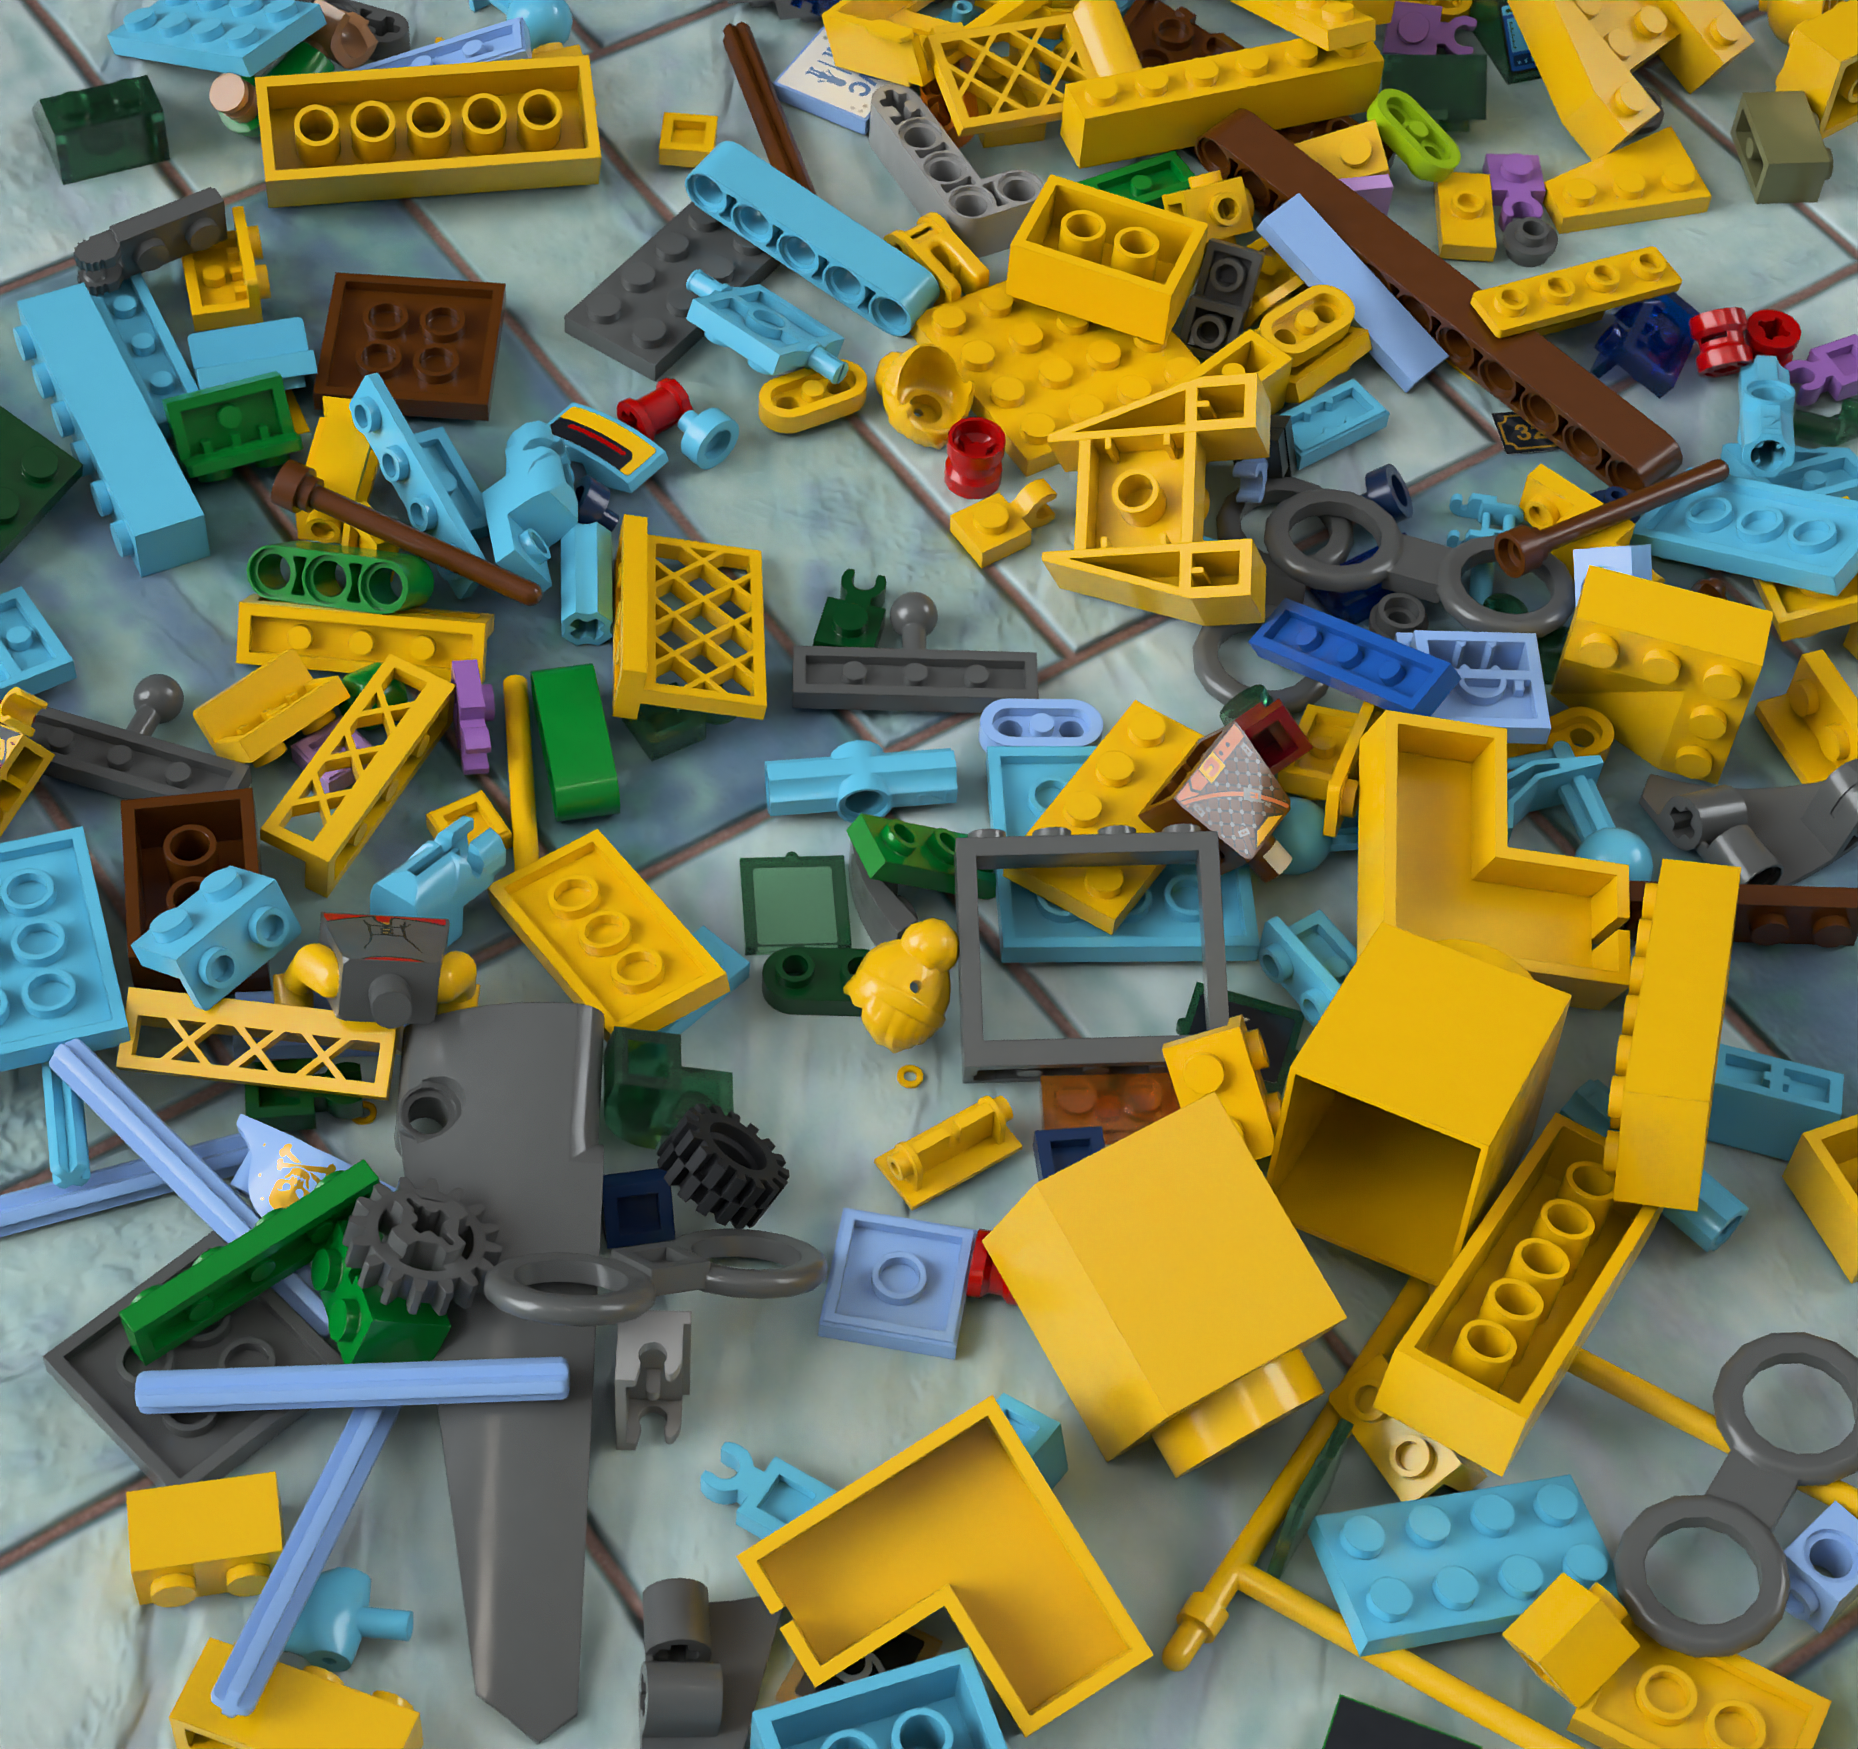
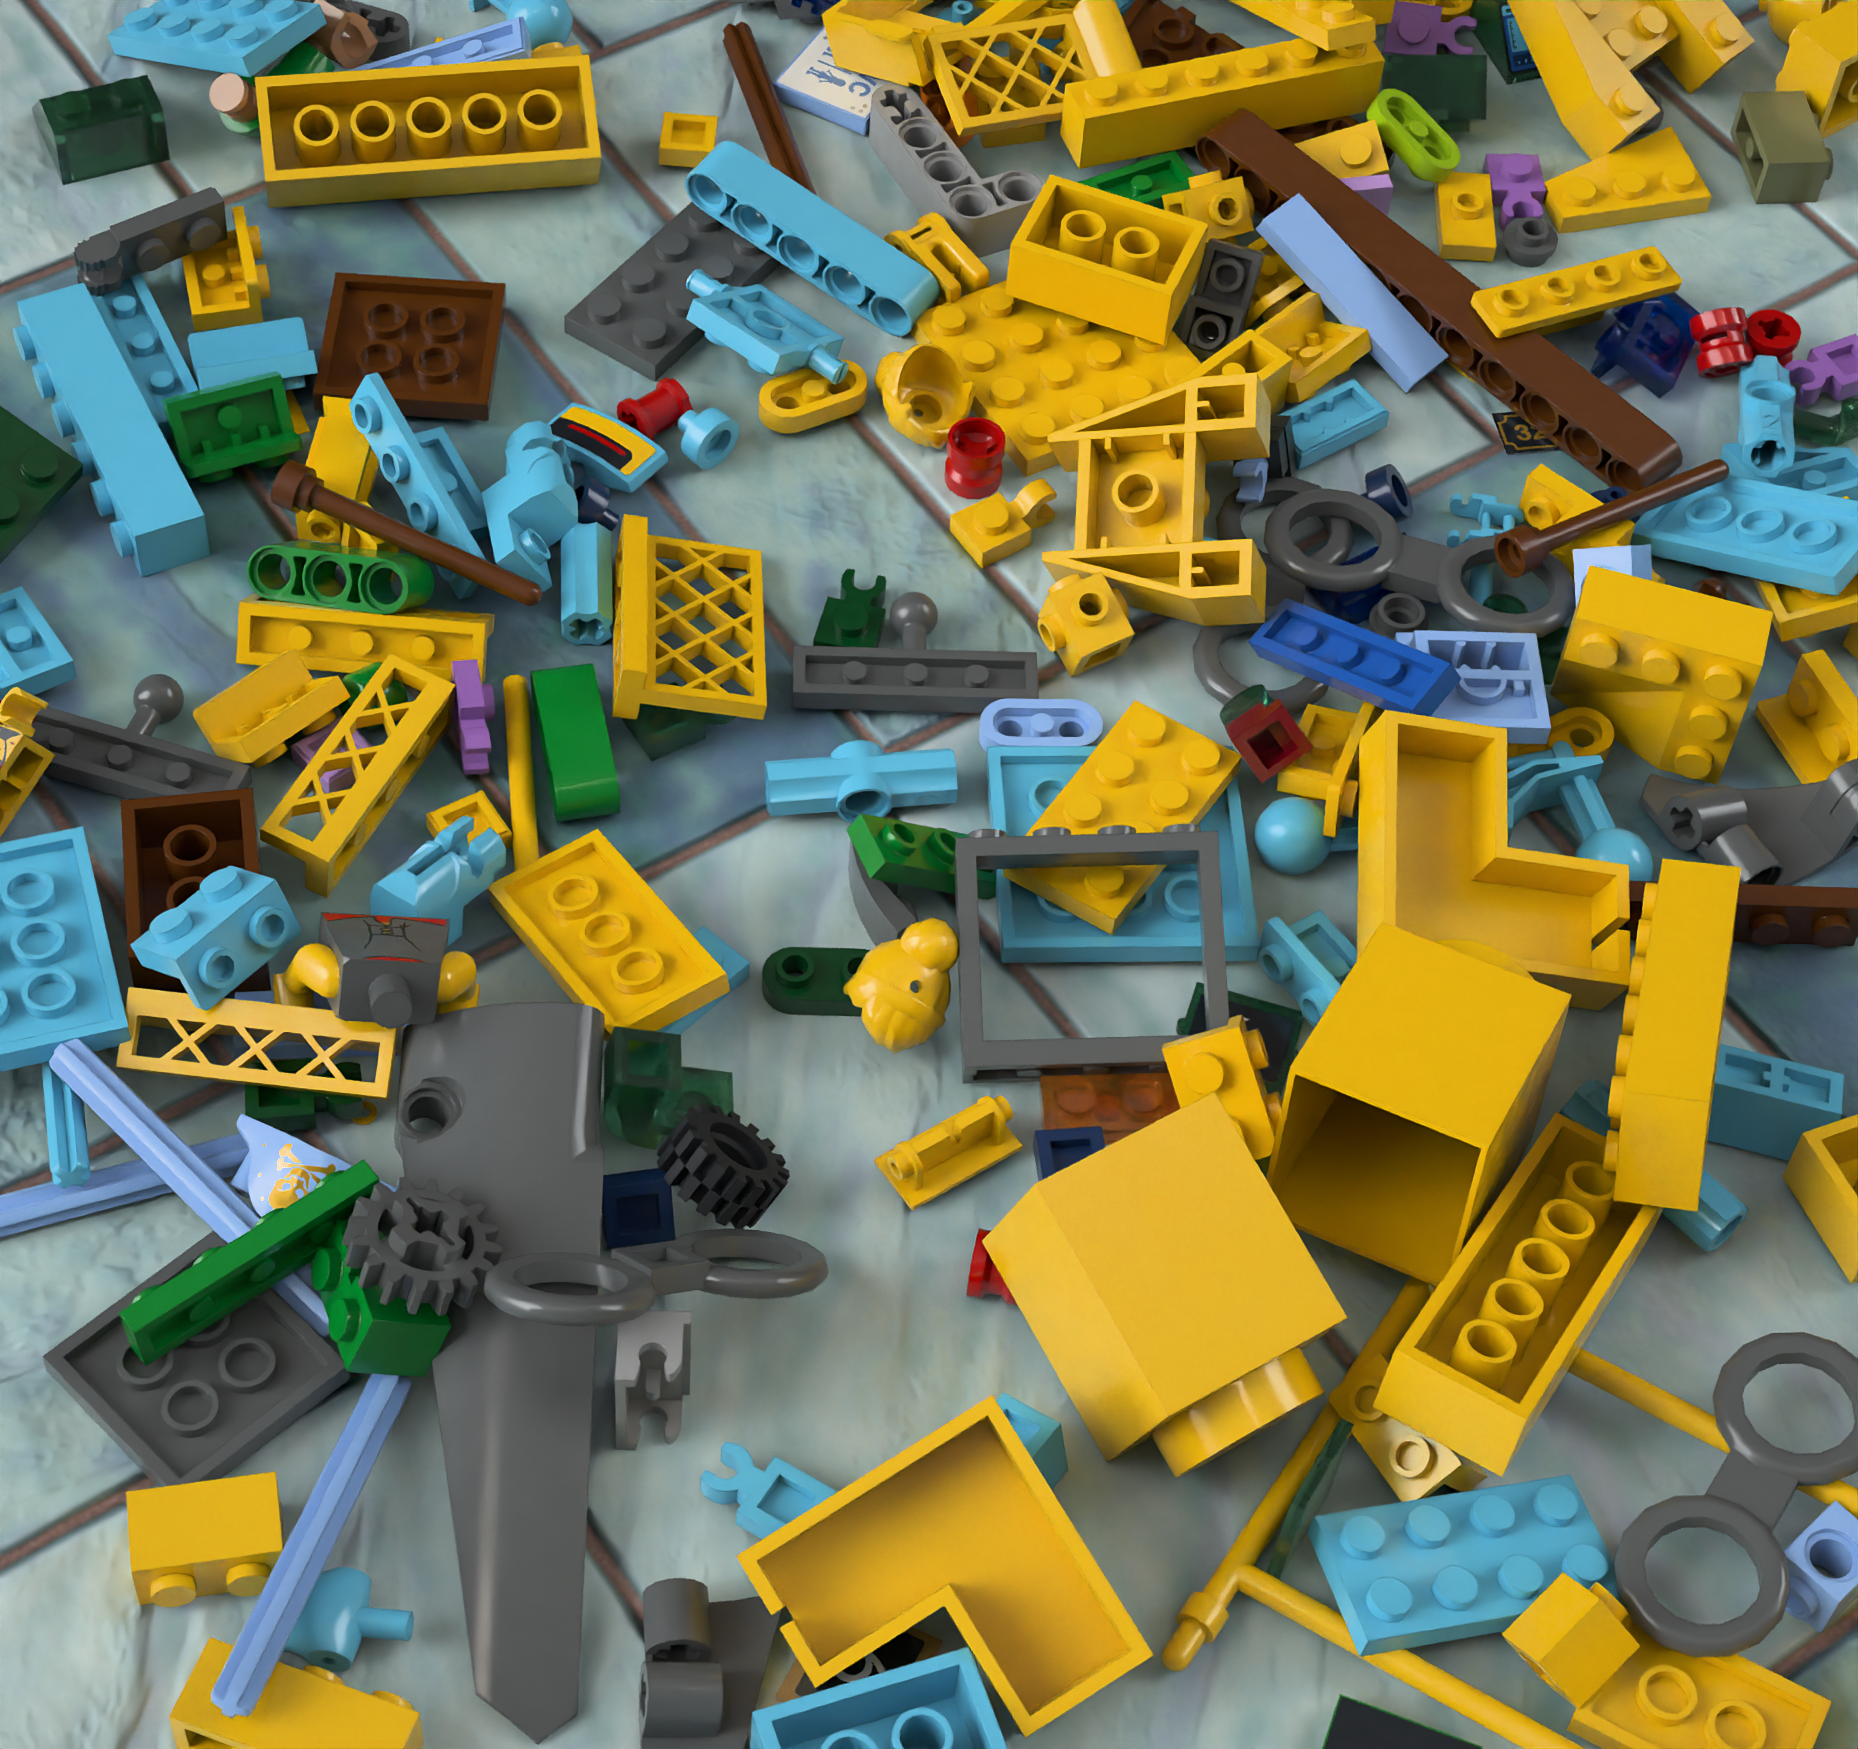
(352, 1385): light blue axle -> none
(794, 903): clear green piece -> none
(898, 1283): light blue tile -> none
(910, 1068): yellow piece -> none
(1085, 622): none -> yellow brick
(1229, 791): reddish brown torso -> none
(1296, 323): yellow plate -> none

